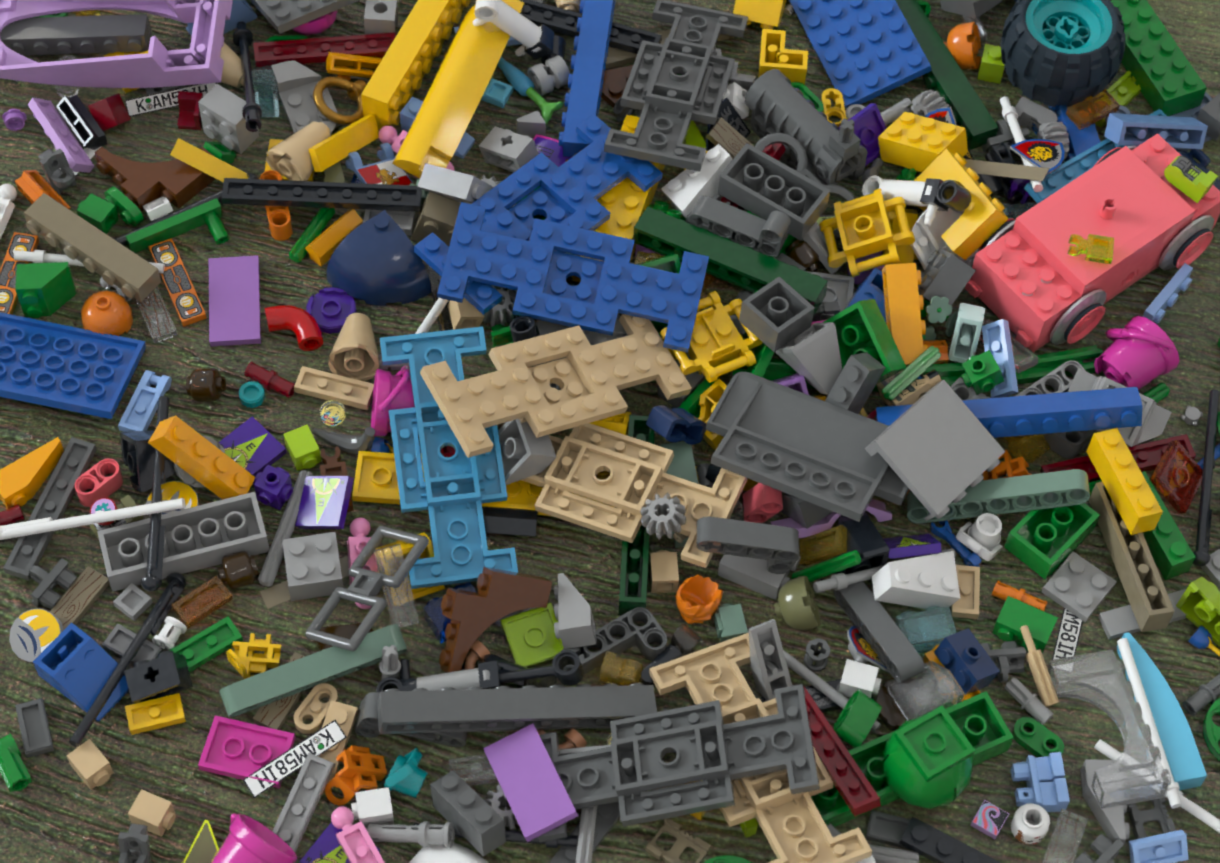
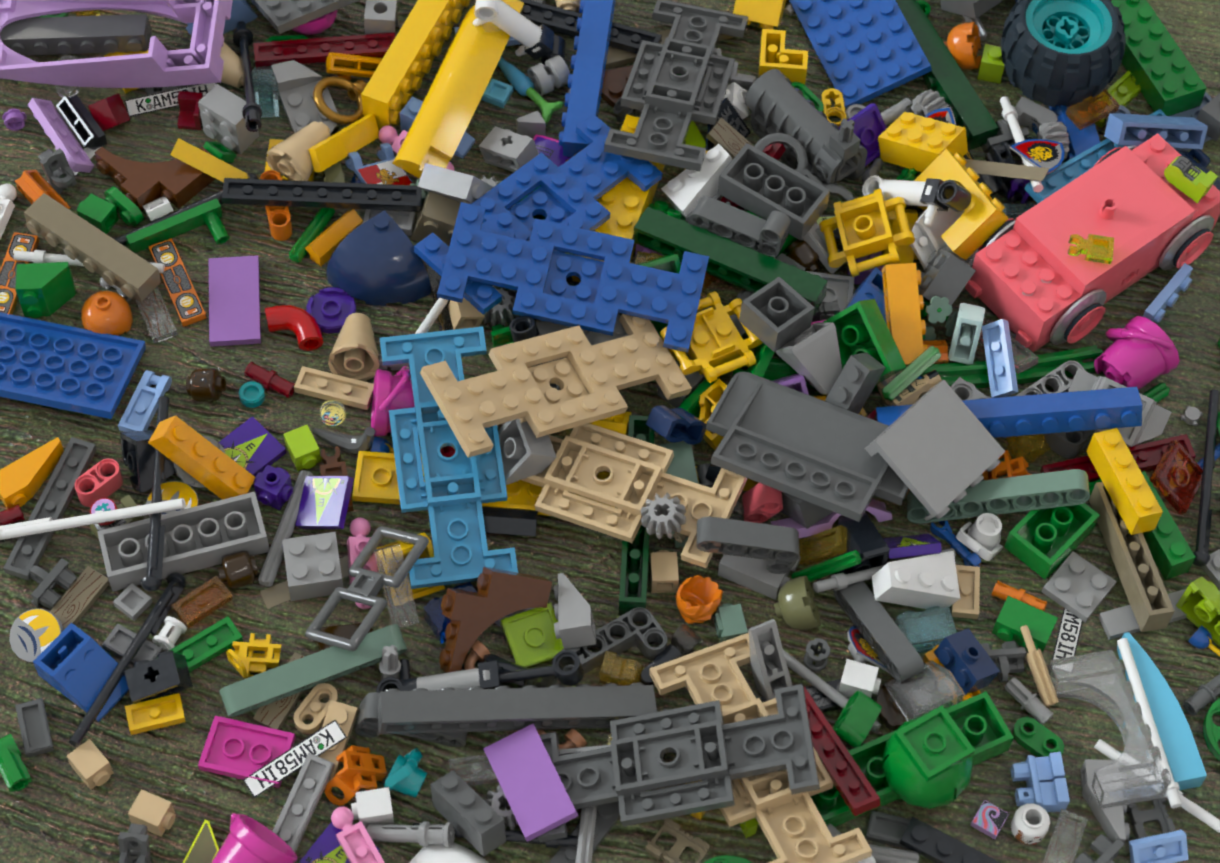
(981, 372): green brick -> none

